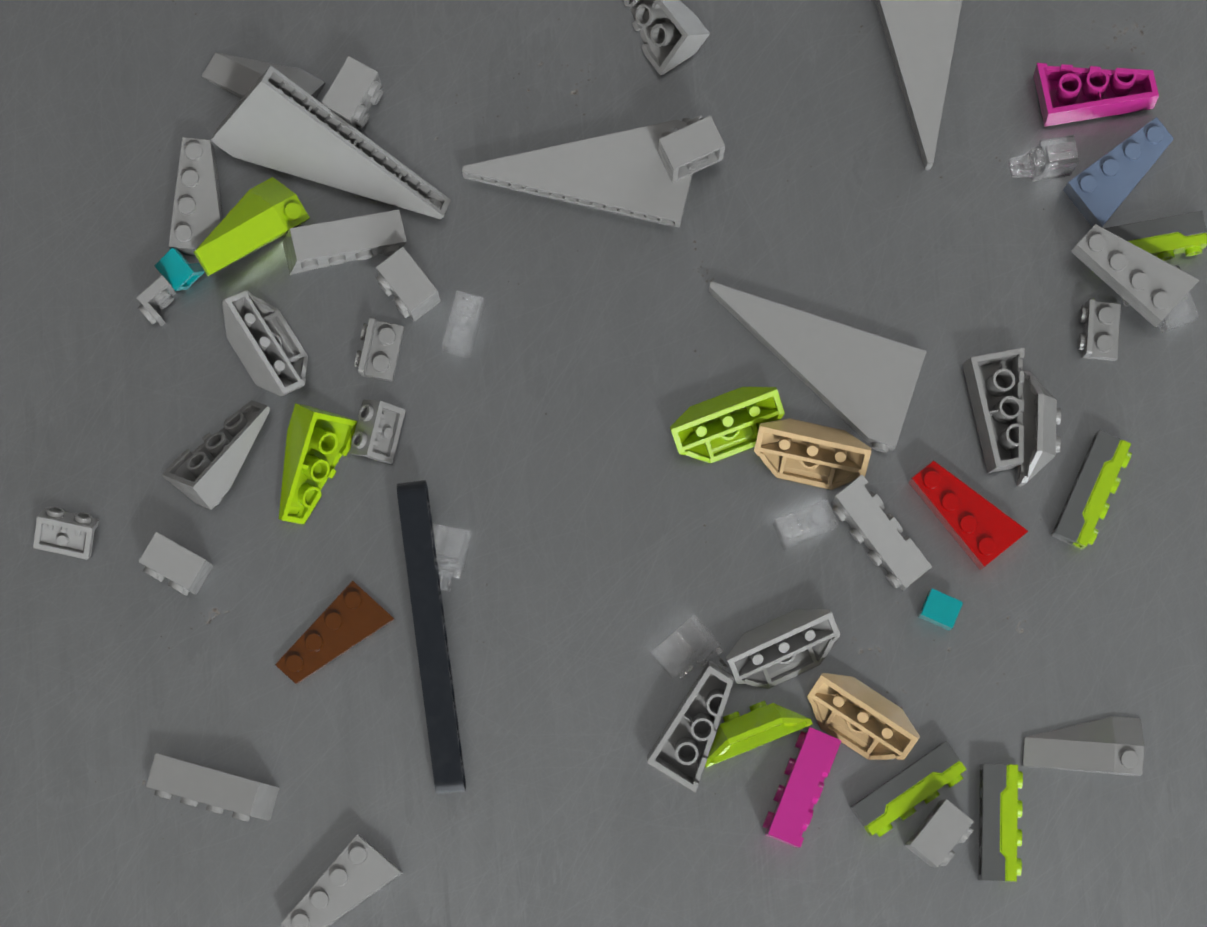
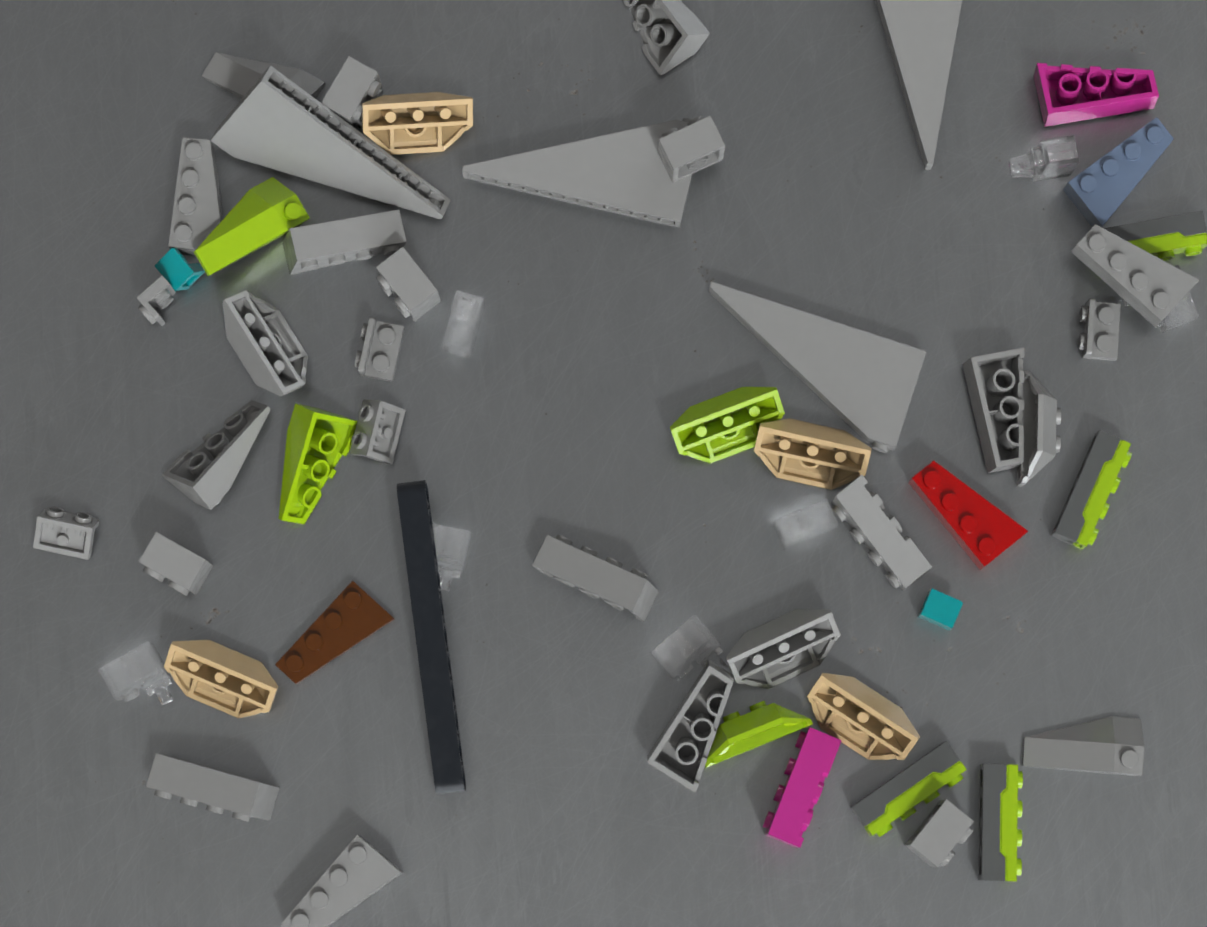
(138, 670): none -> clear hinge
(221, 677): none -> tan wedge
(416, 121): none -> tan wedge
(596, 576): none -> light grey wedge

